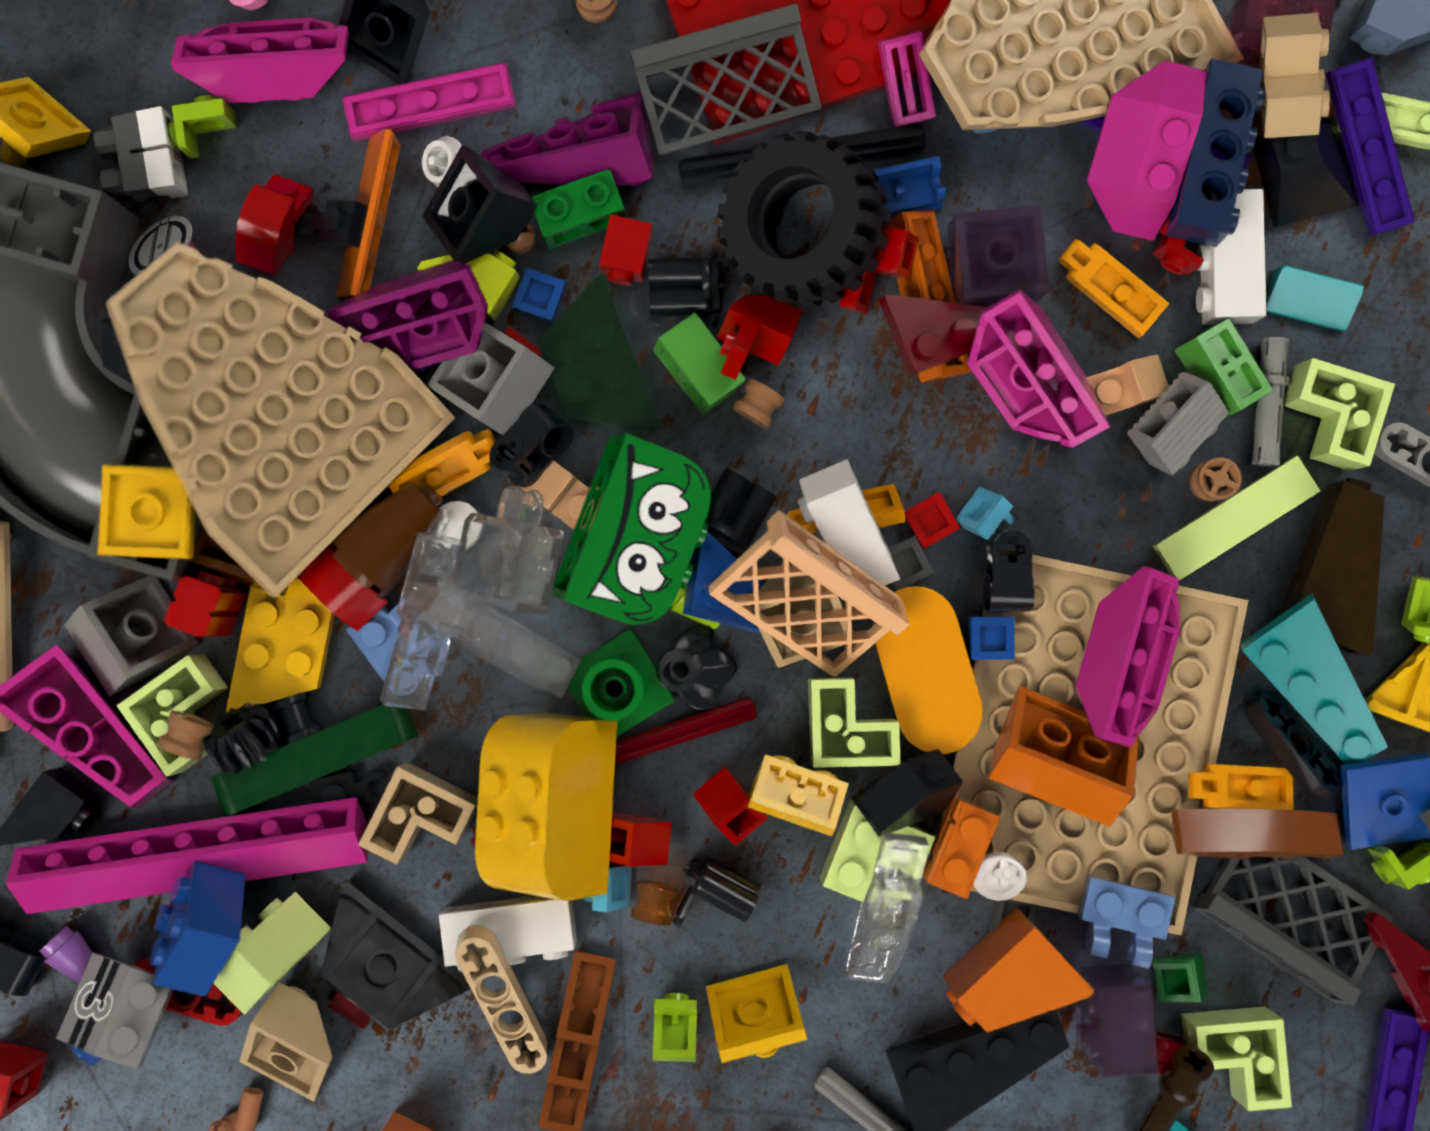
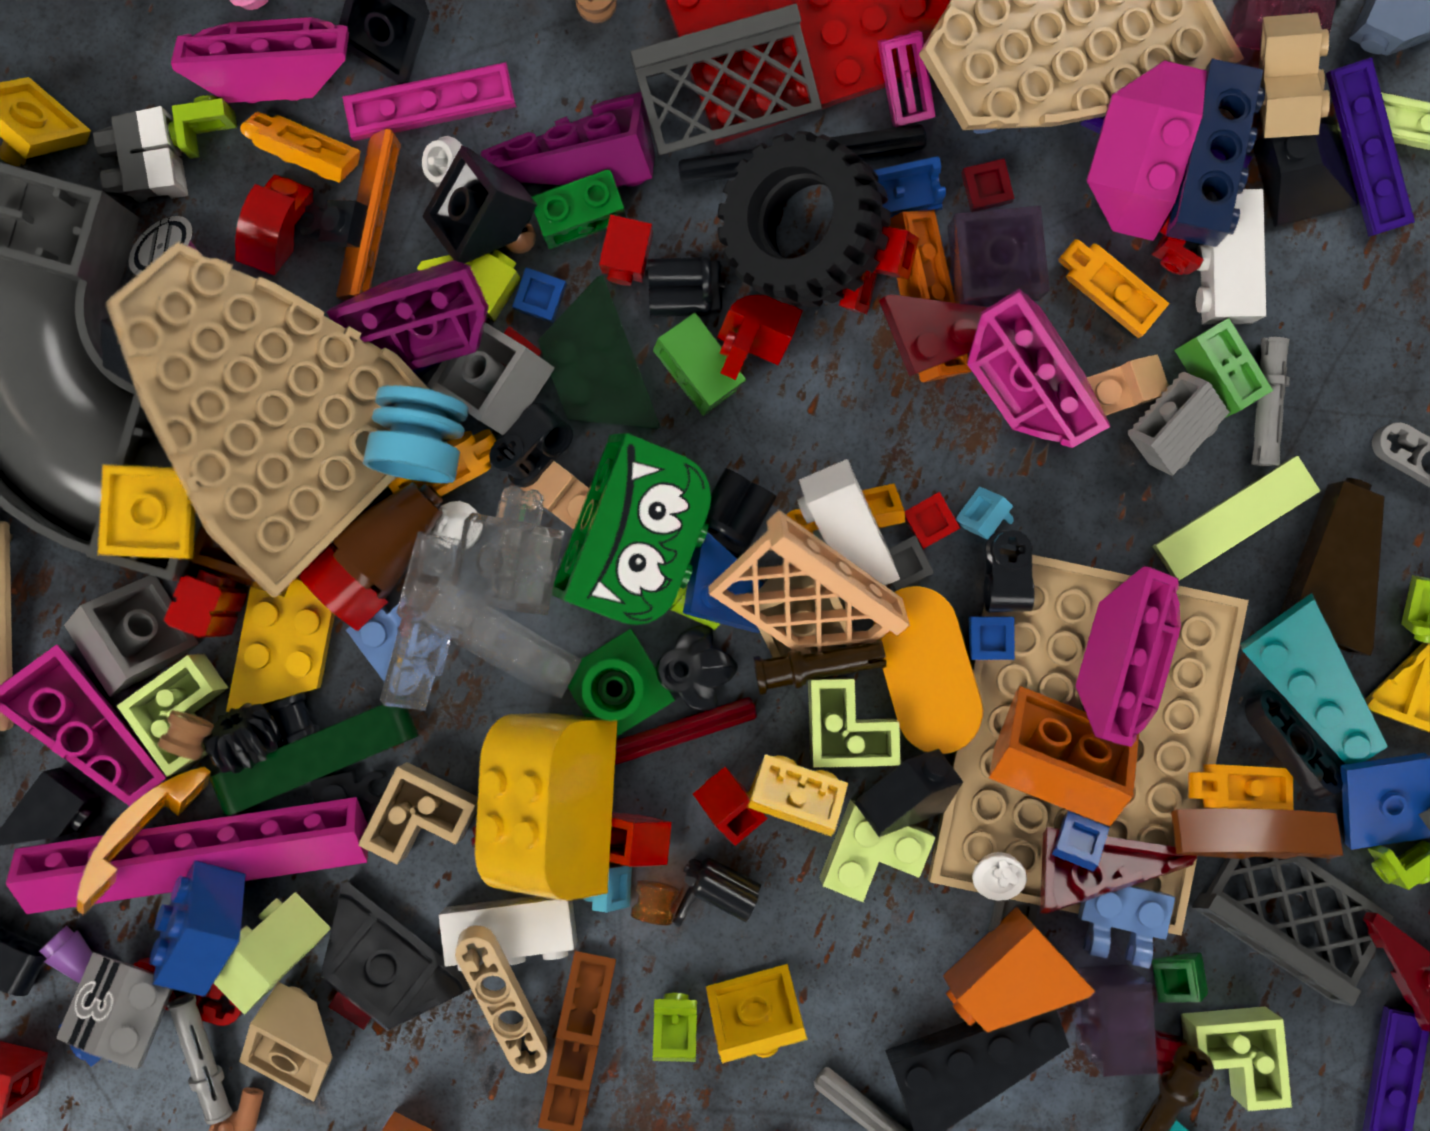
(174, 794): none -> light orange slope
(213, 1103): none -> light grey pin
(301, 146): none -> light orange hinge
(417, 426): none -> medium azure wheel
(758, 403): medium nougat wheel -> none
(798, 668): none -> dark brown pin
(890, 910): clear slope -> none
(960, 847): orange brick -> none
(987, 185): none -> dark red plate
(1080, 841): none -> blue tile
(1120, 866): none -> wing
(1223, 475): medium nougat wheel -> none
(1312, 297): teal slope -> none
(1349, 408): yellowish green brick -> none

